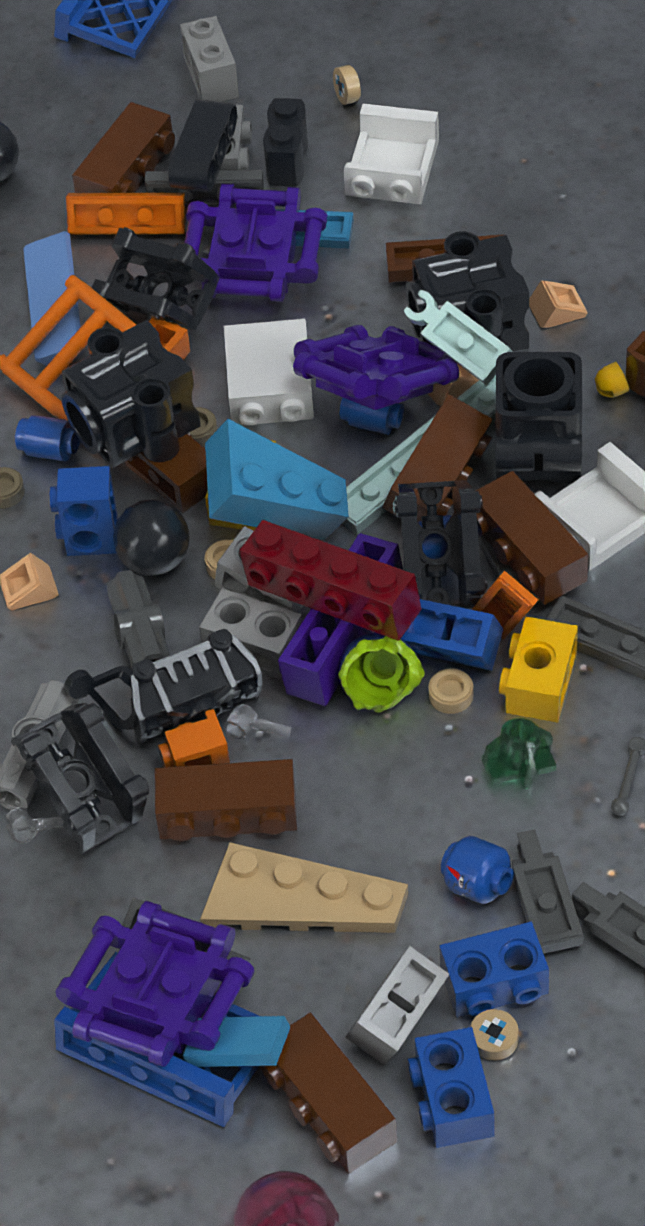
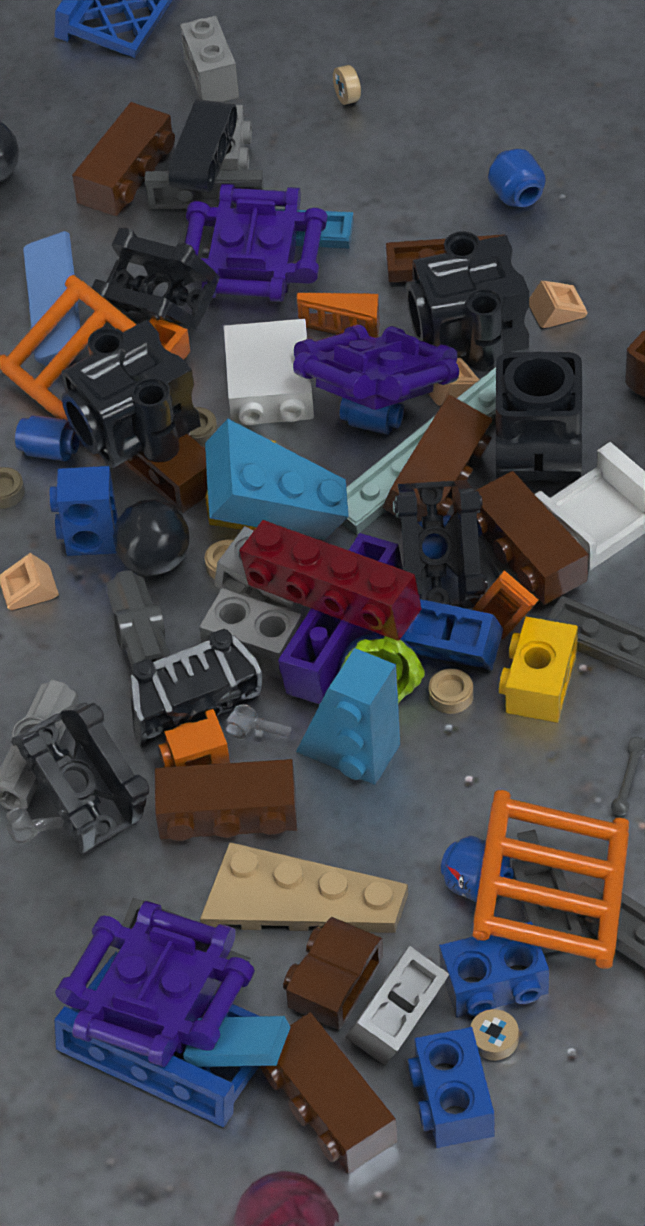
(81, 684): black piece -> none
(137, 211): orange tile -> none
(285, 142): black brick -> none
(333, 972): none -> reddish brown brick
(347, 311): none -> orange slope
(357, 719): none -> dark azure wedge
(392, 154): white panel -> none
(459, 337): light aqua plate -> none
(493, 884): none -> orange bar
(517, 178): none -> blue head
(519, 753): clear green piece -> none
(611, 381): yellow hinge -> none

